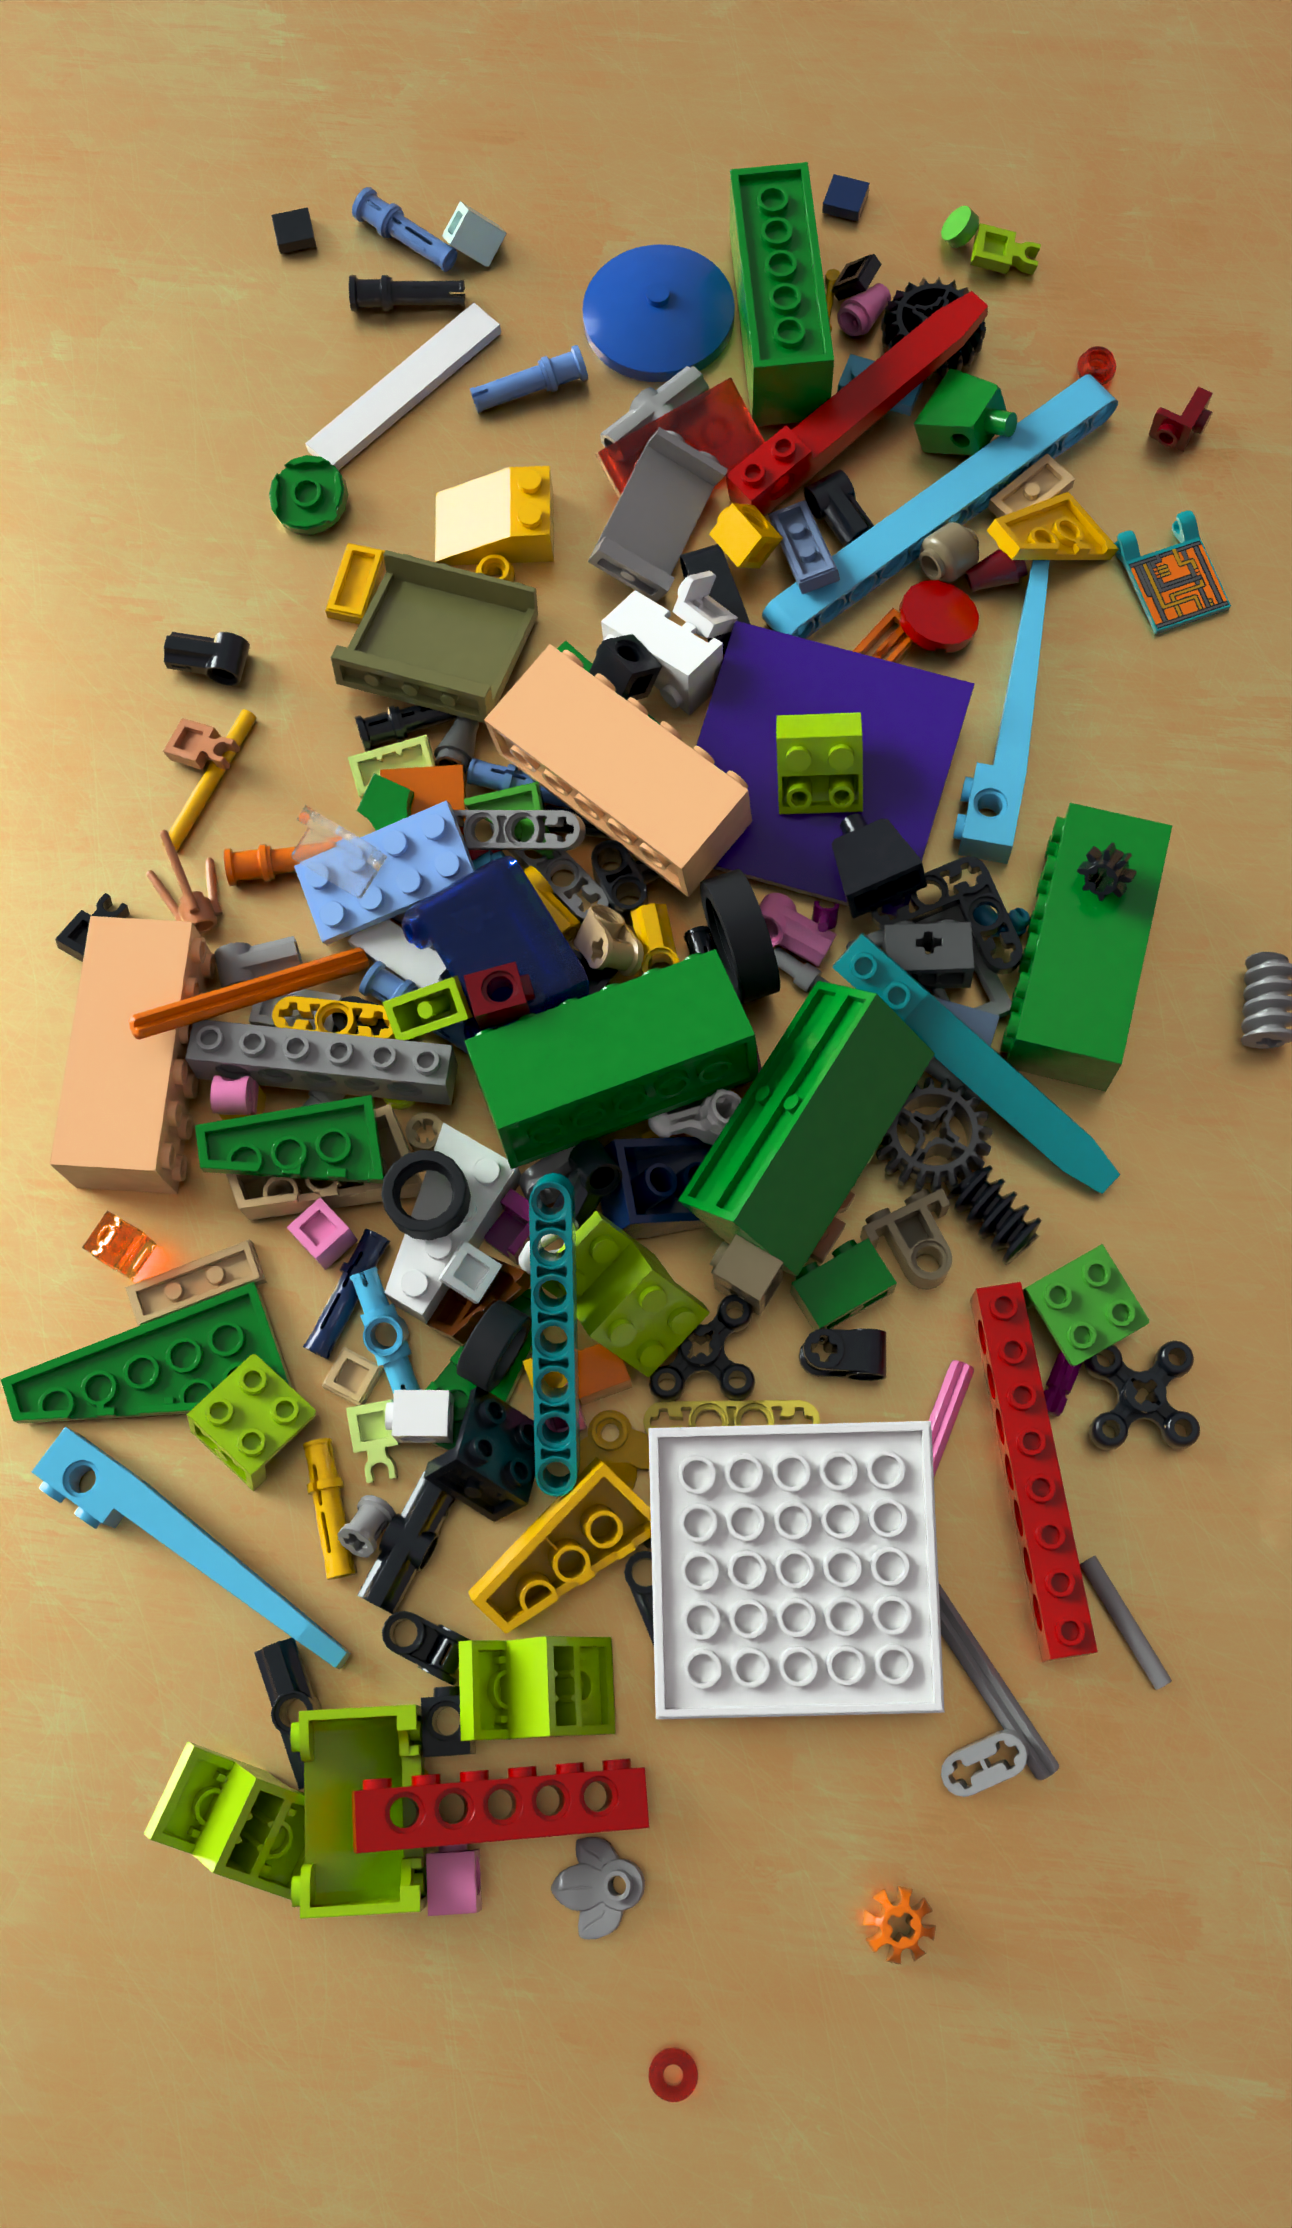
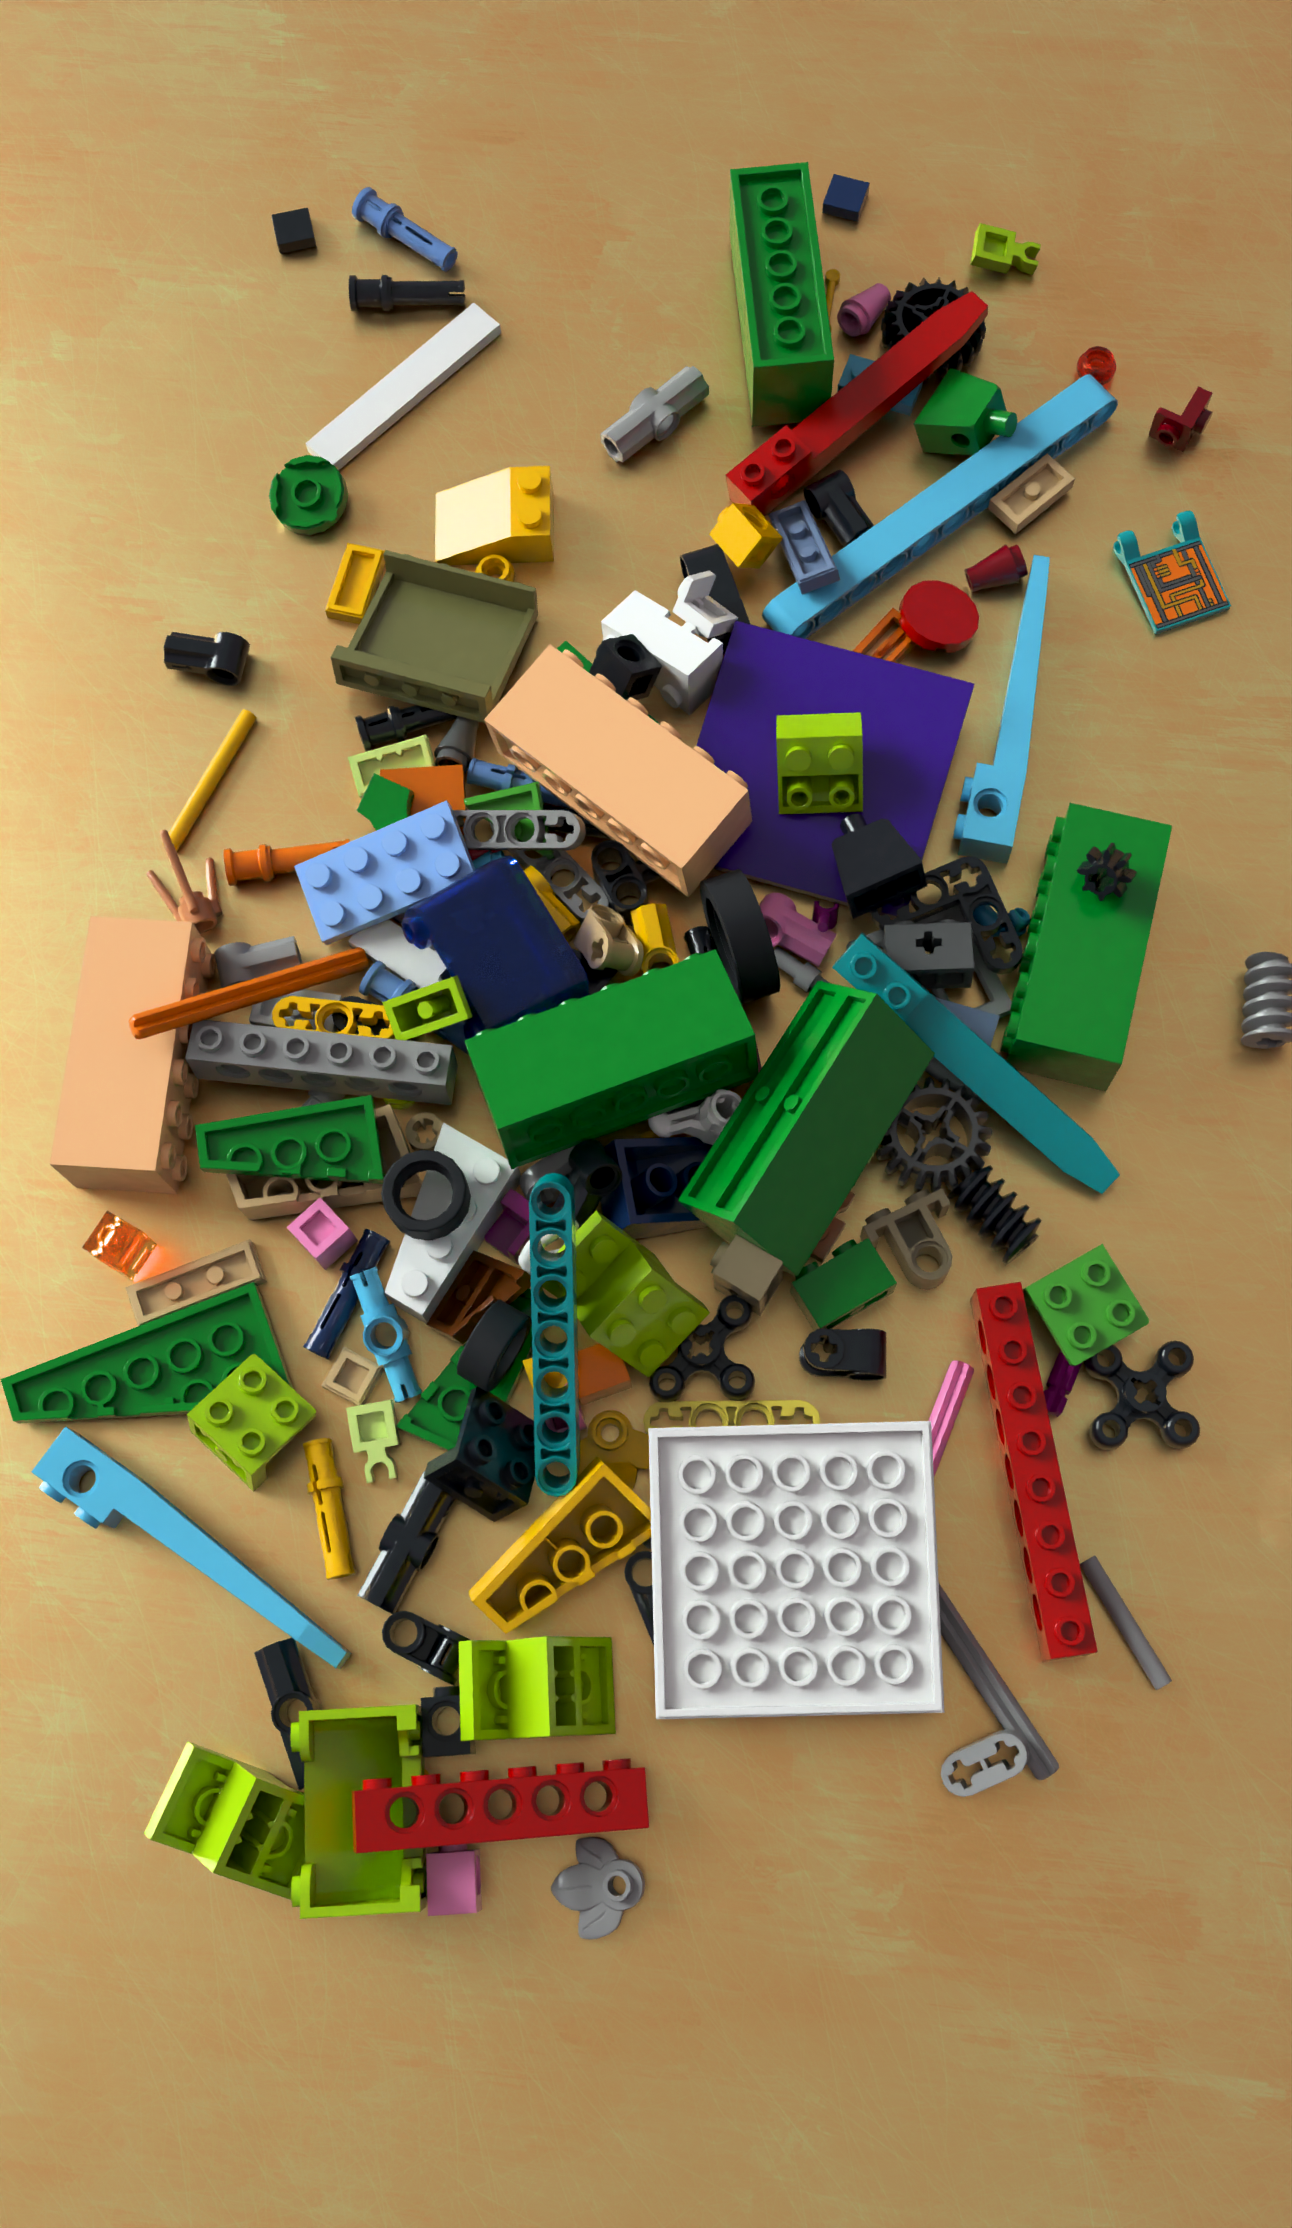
(74, 936): black plate -> none
(197, 743): nougat plate -> none
(236, 1097): bright pink leg -> none
(337, 853): clear panel -> none
(366, 1526): light grey bush -> none
(421, 1416): white brick -> none
(470, 1272): white tile -> none
(474, 234): light aqua panel -> none
(484, 983): dark red brick -> none
(547, 374): medium blue pin -> none
(656, 514): light grey panel -> none
(658, 312): blue dish -> none
(673, 2091): clear red plate -> none
(709, 423): clear red tile -> none
(856, 277): black tile -> none
(900, 1940): orange piece -> none
(949, 552): dark tan head -> none
(960, 226): tile -> none
(1052, 531): yellow wing -> none

